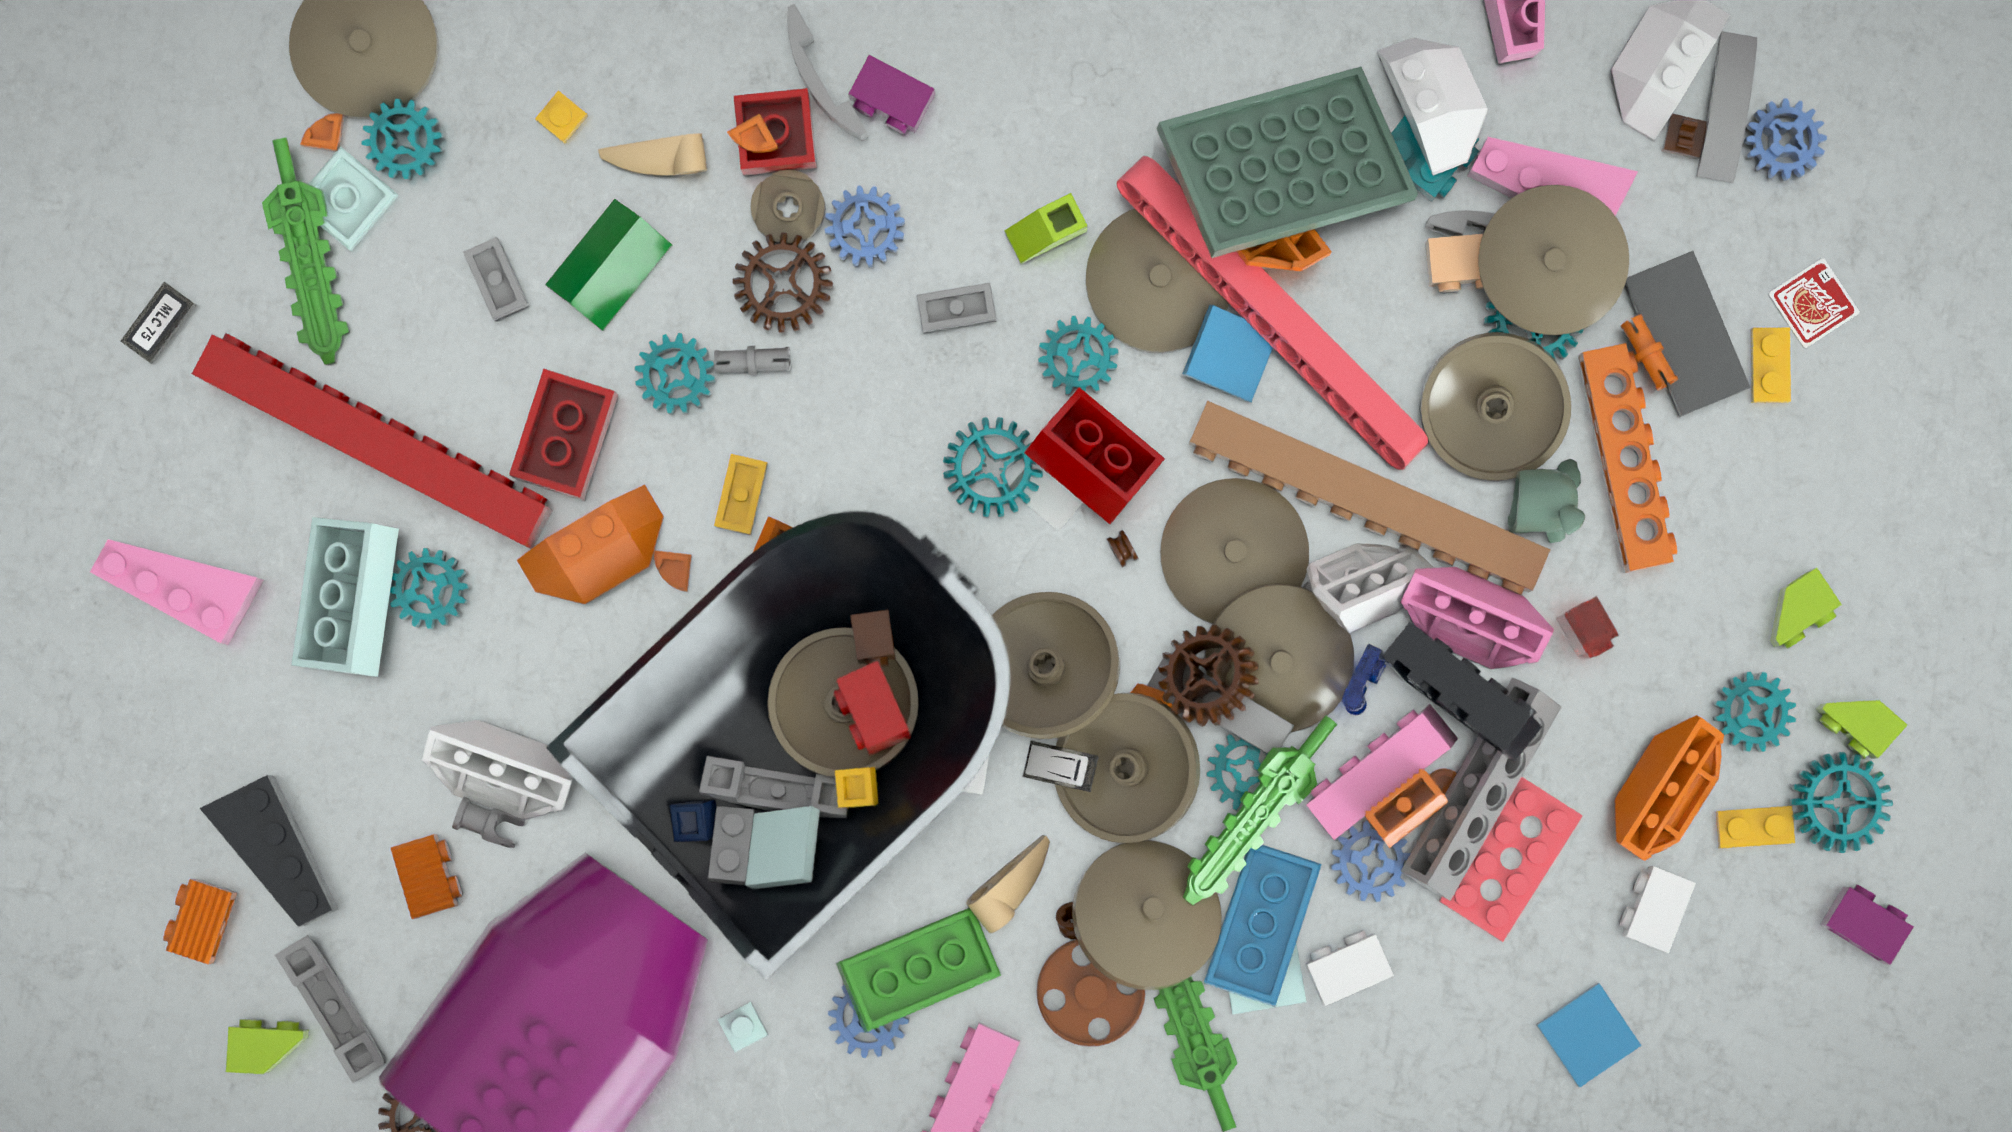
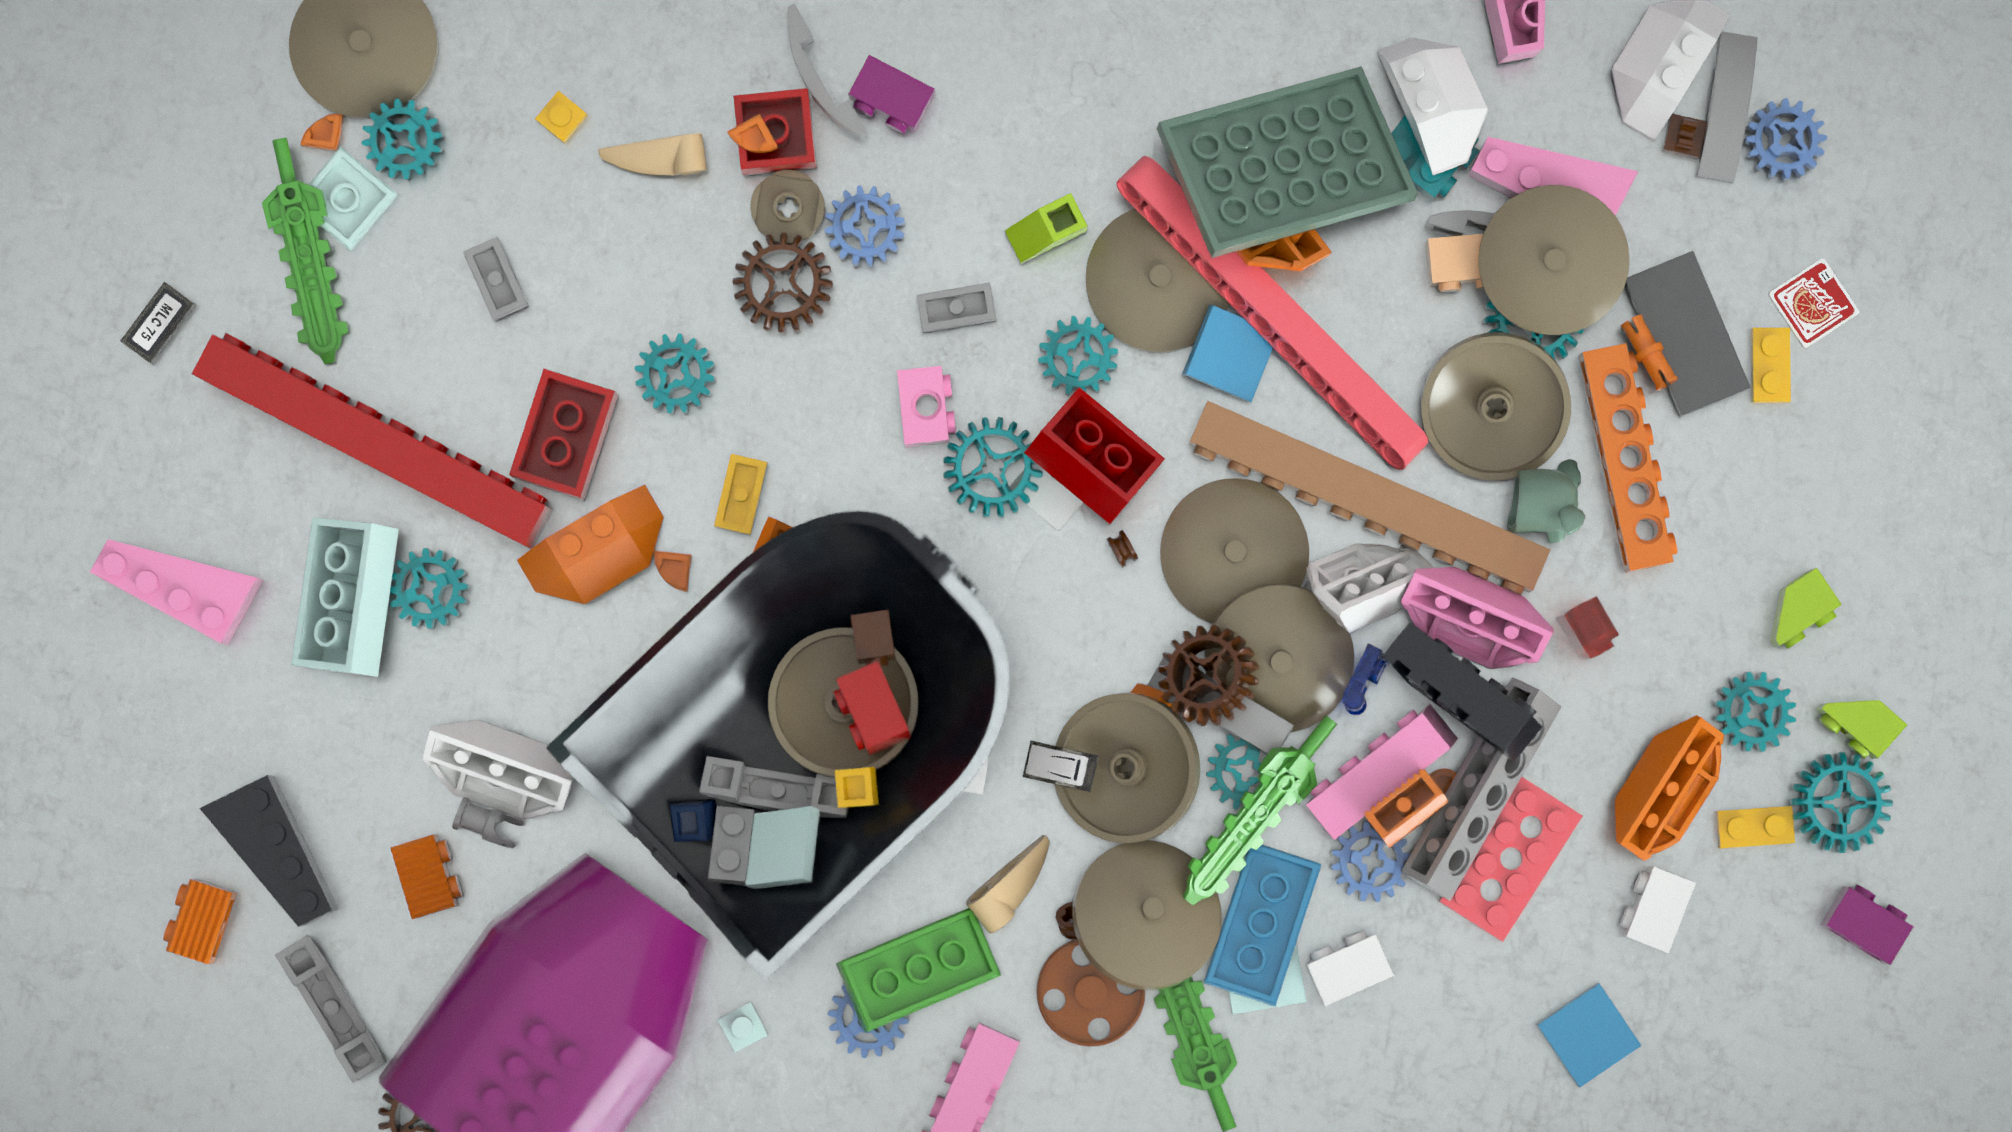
(260, 1048): lime slope -> none
(609, 264): green slope -> none
(752, 360): light grey pin -> none
(913, 386): none -> bright pink brick
(1059, 664): dark tan dish -> none

